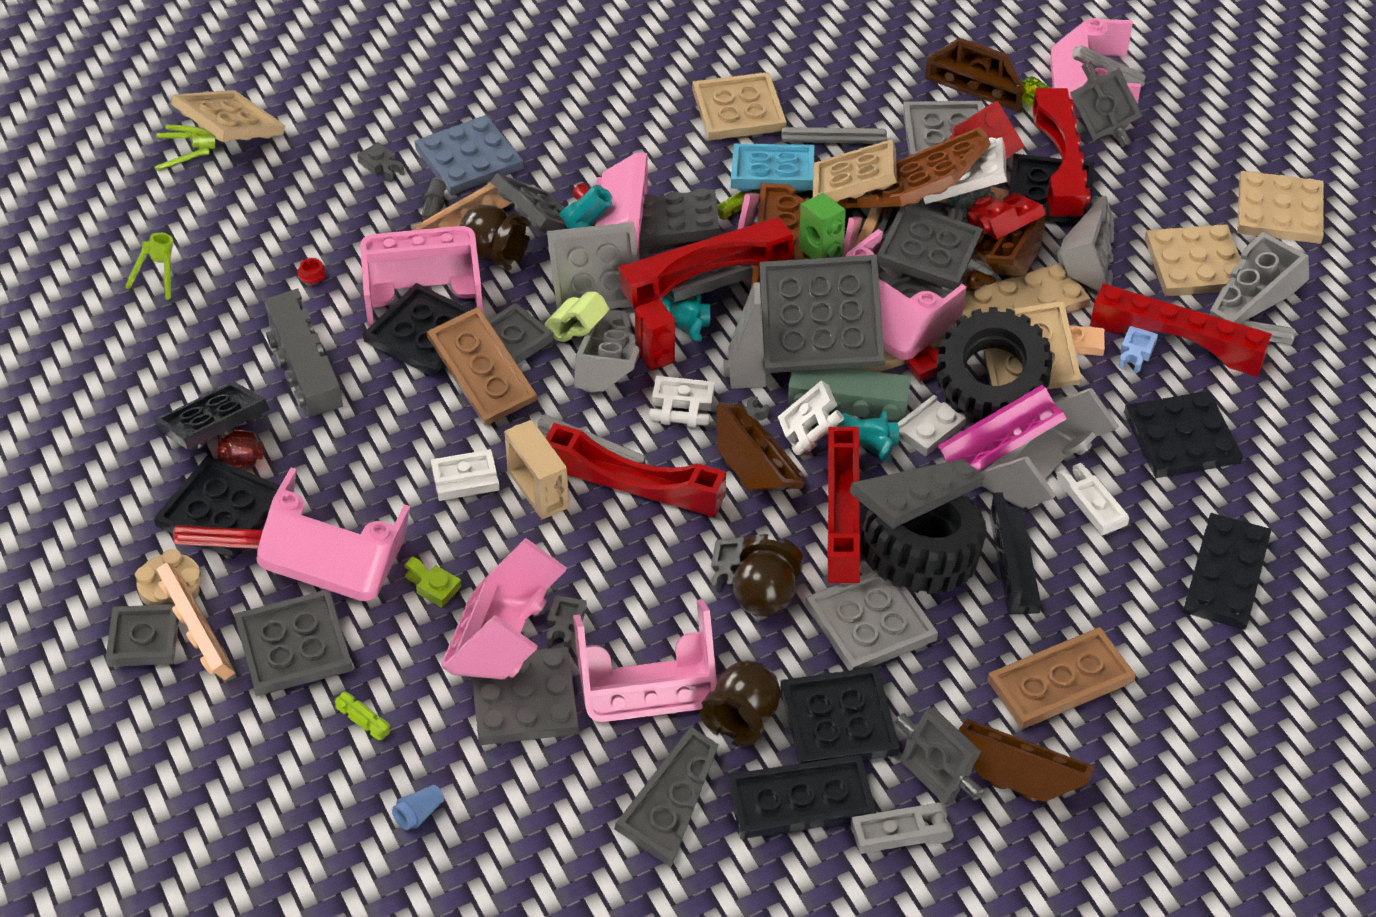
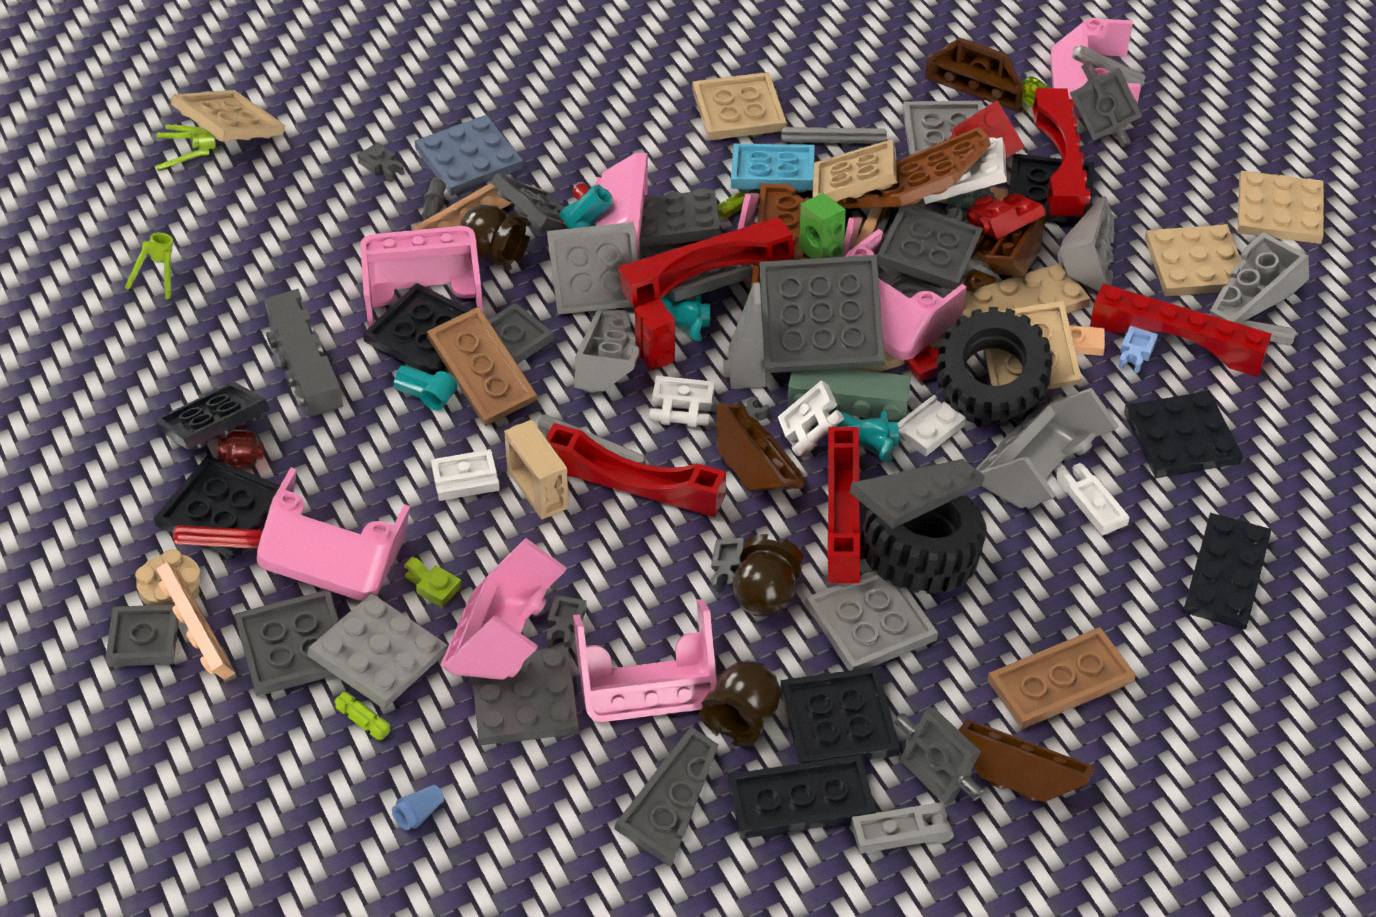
(311, 271): red plate -> none
(377, 650): none -> light grey plate
(431, 389): none -> teal piece
(577, 316): yellowish green brick -> none
(1004, 430): dark pink fence -> none
(1014, 558): black fence -> none

